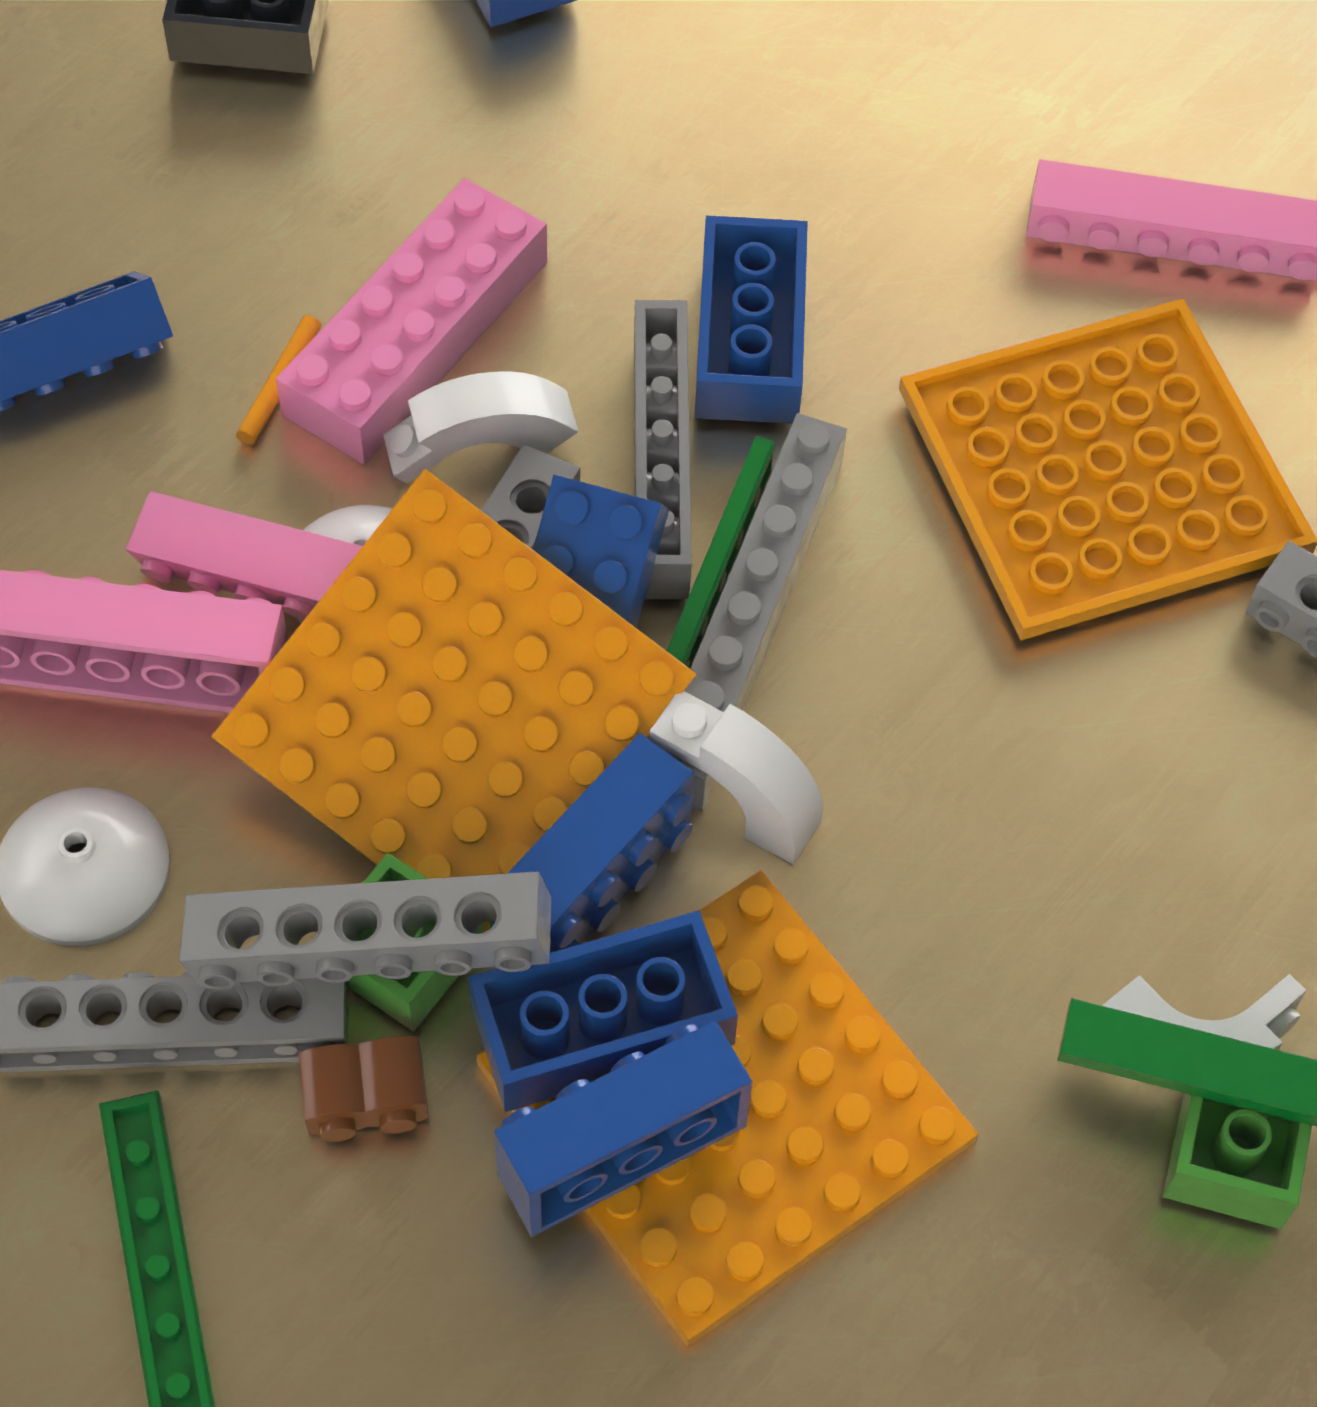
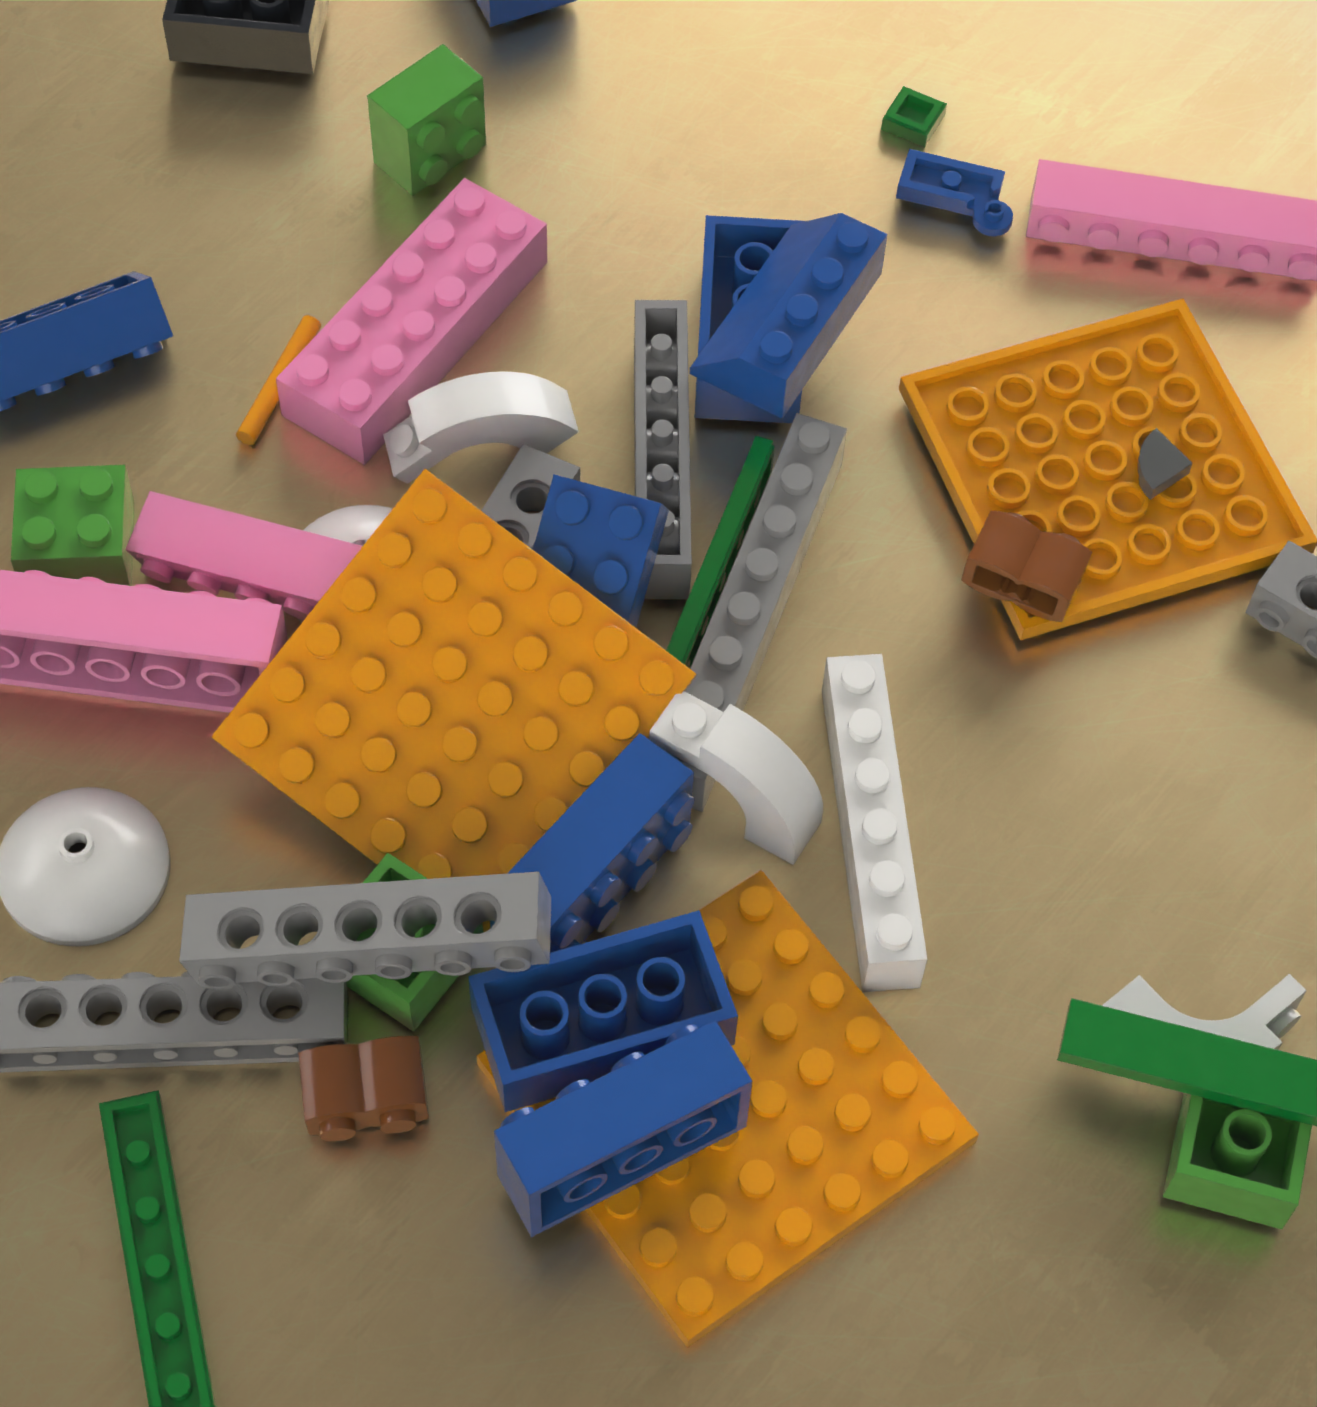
(74, 522): none -> bright green brick
(427, 119): none -> bright green brick
(793, 311): none -> blue slope
(873, 824): none -> white brick
(914, 116): none -> green tile
(956, 188): none -> blue hinge
(1026, 565): none -> dark orange brick
(1160, 464): none -> dark grey tile

